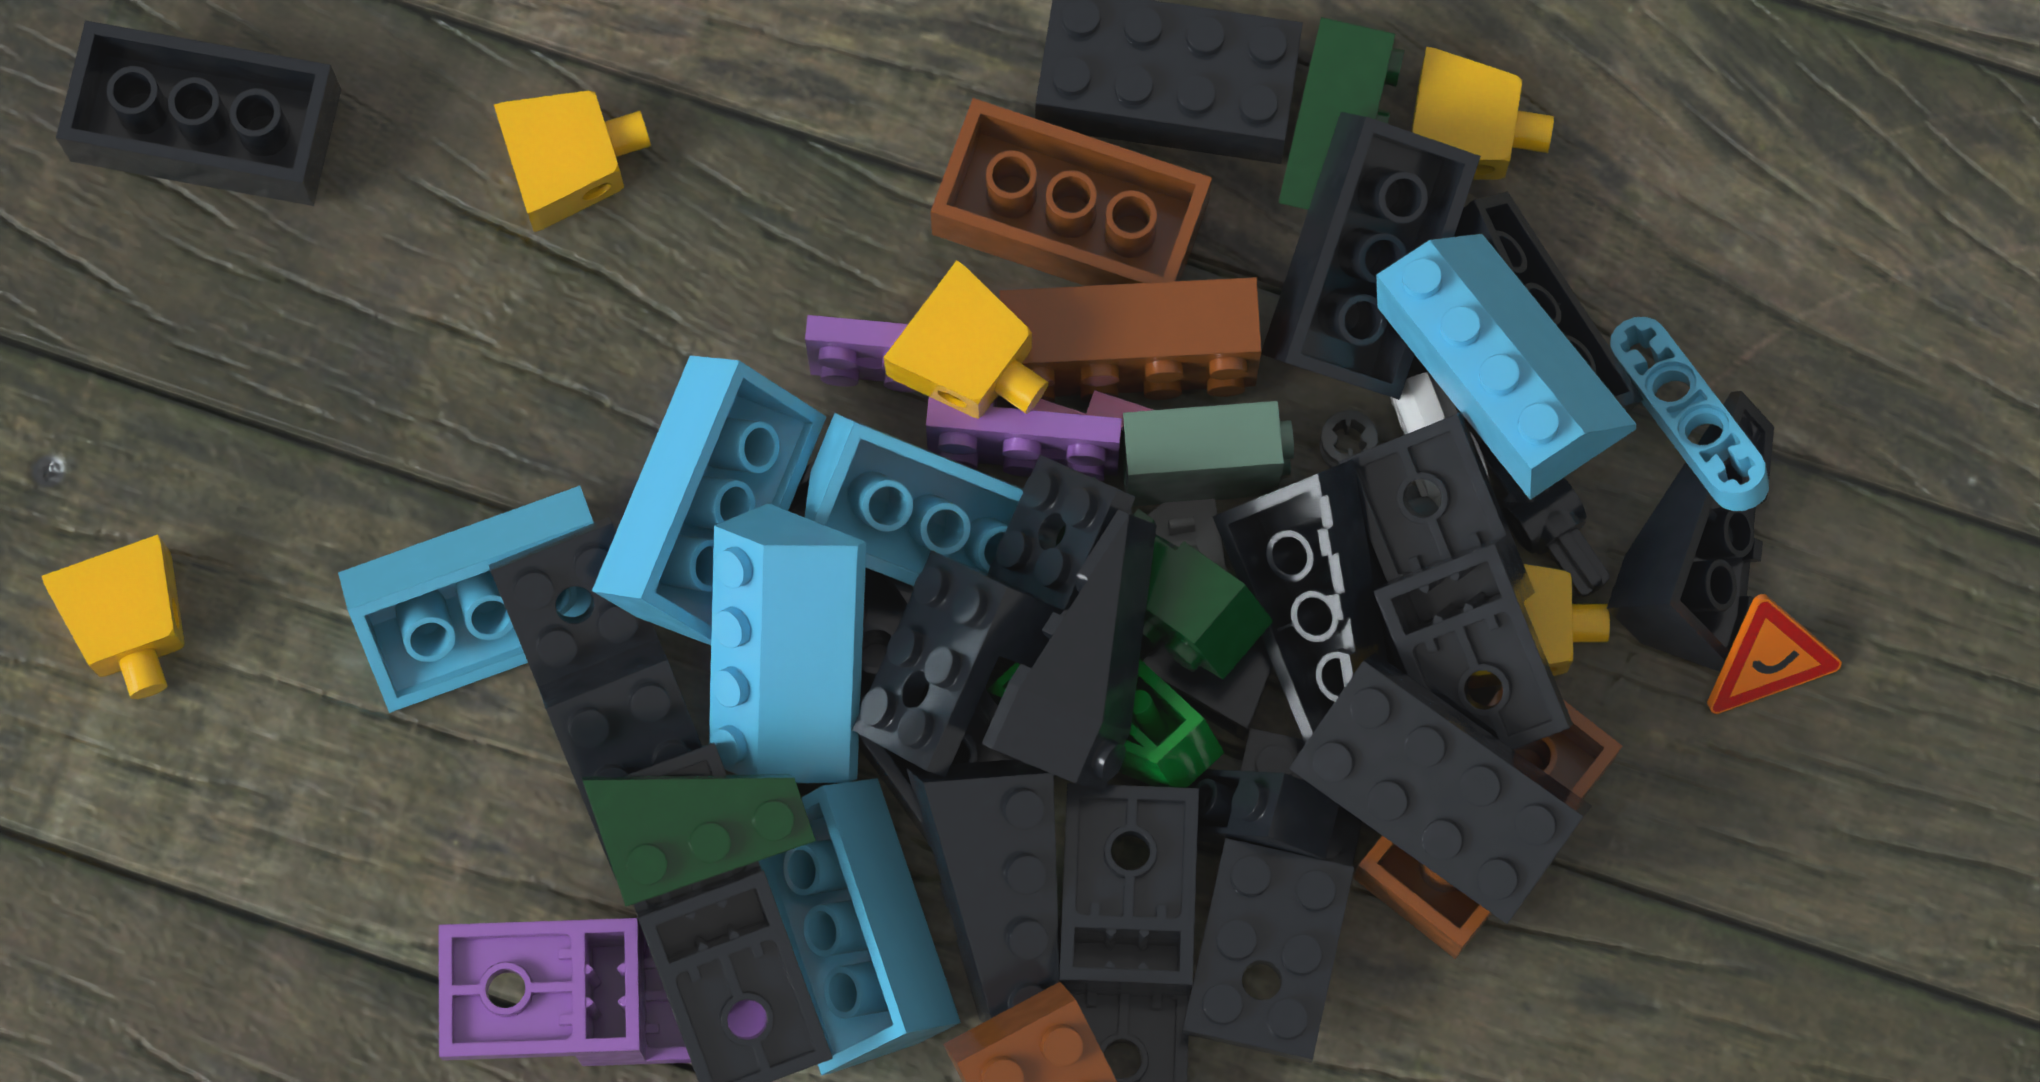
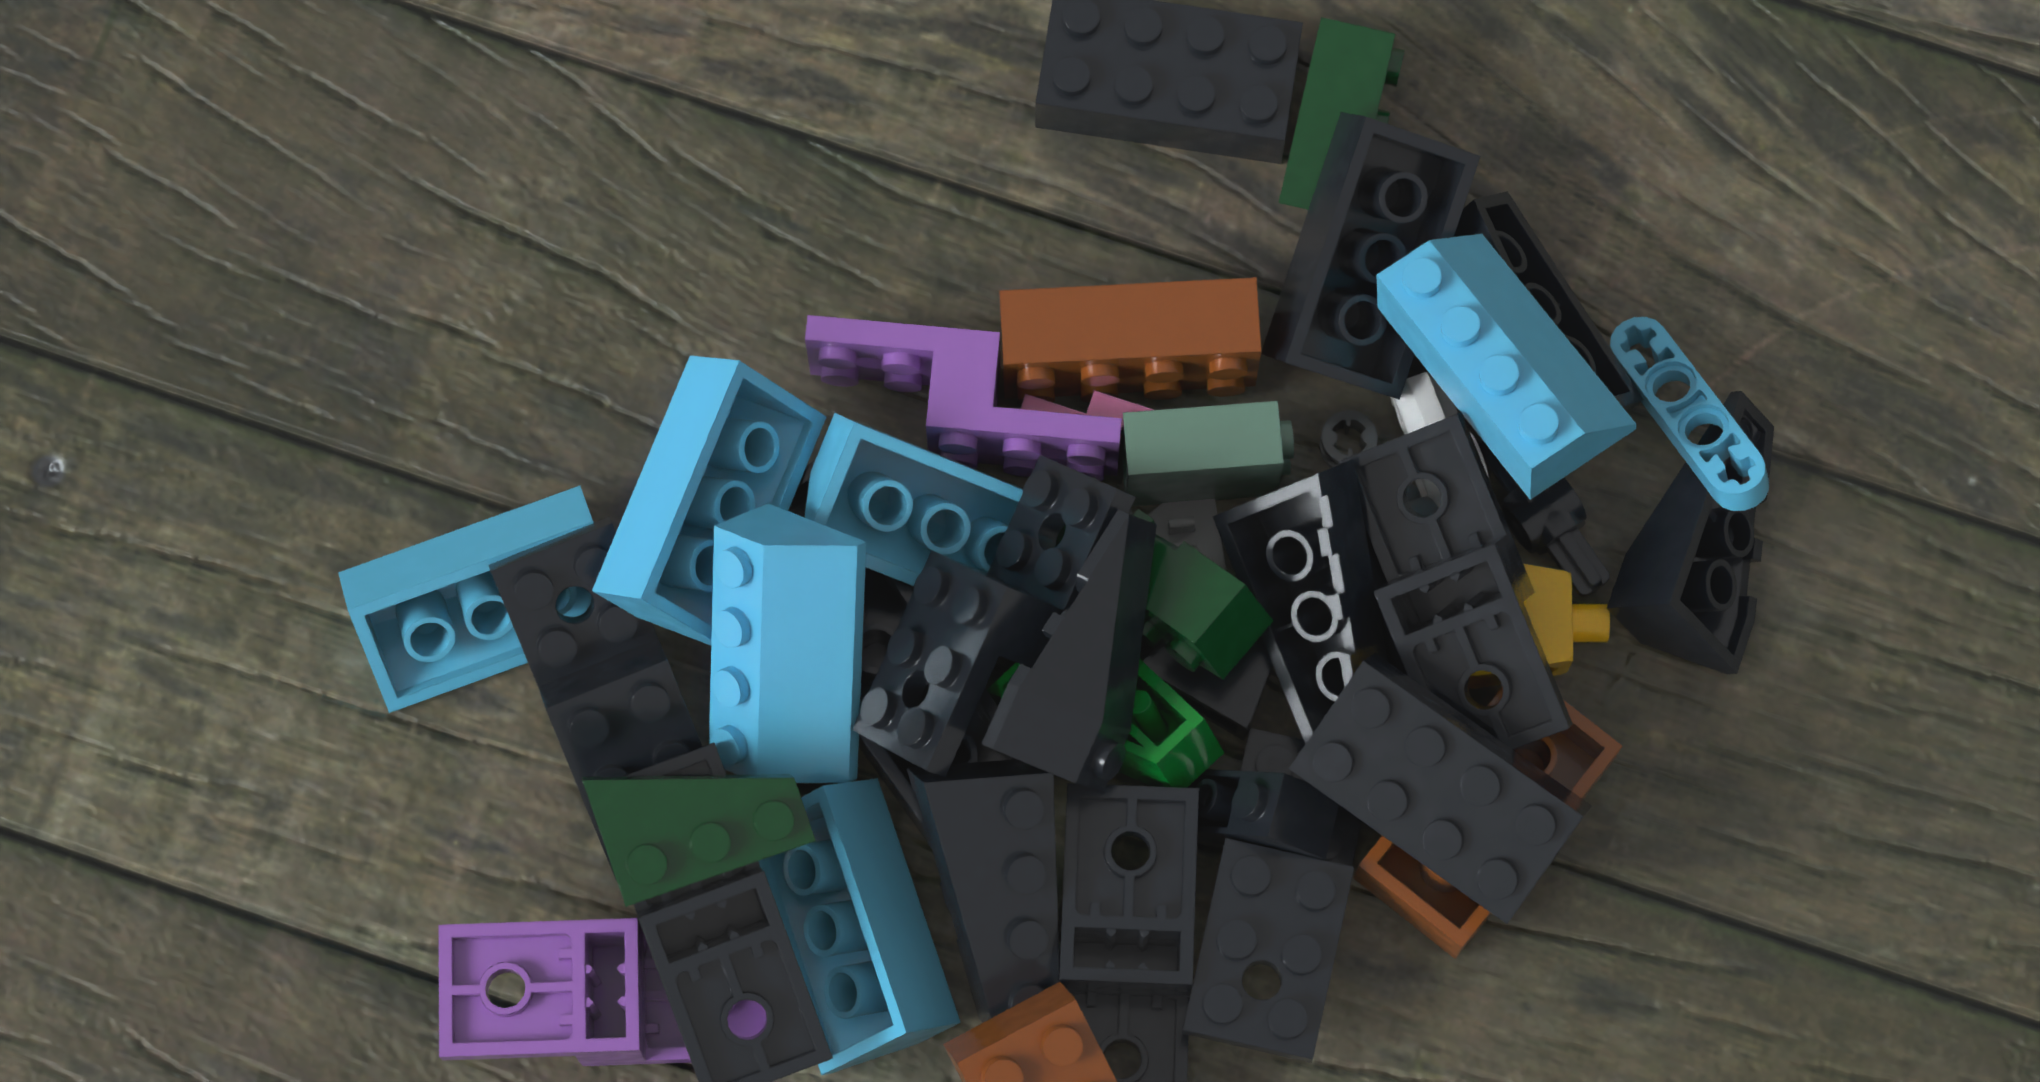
(122, 612): yellow torso -> none
(199, 113): black brick -> none
(566, 152): yellow torso -> none
(966, 349): yellow torso -> none
(1067, 201): dark orange brick -> none
(1476, 112): yellow torso -> none
(1769, 657): piece -> none

